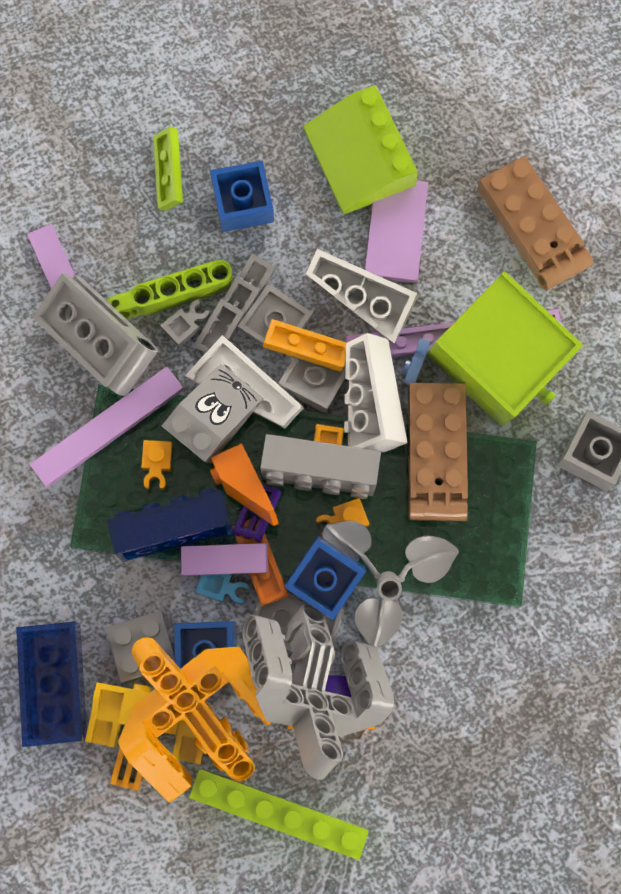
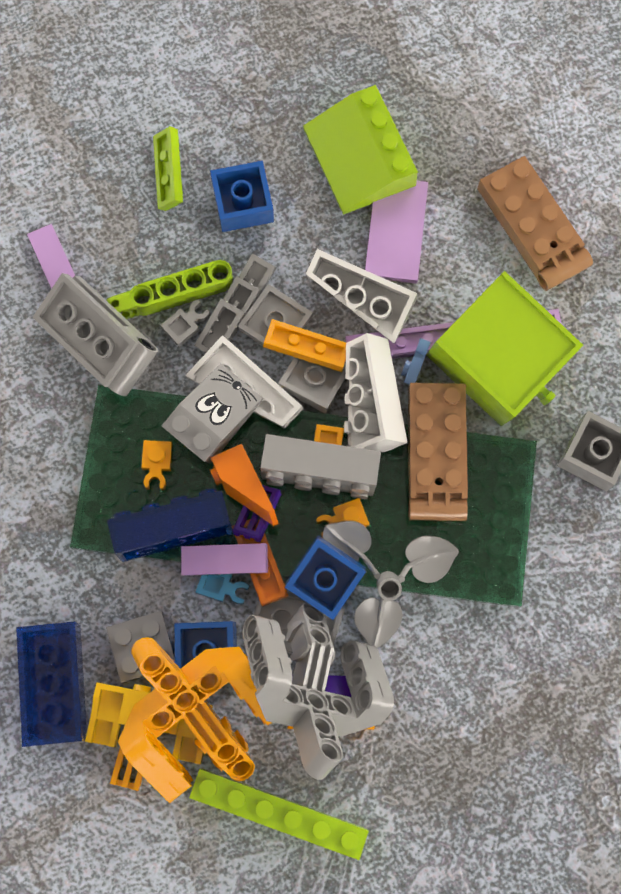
(106, 427): lavender tile -> none

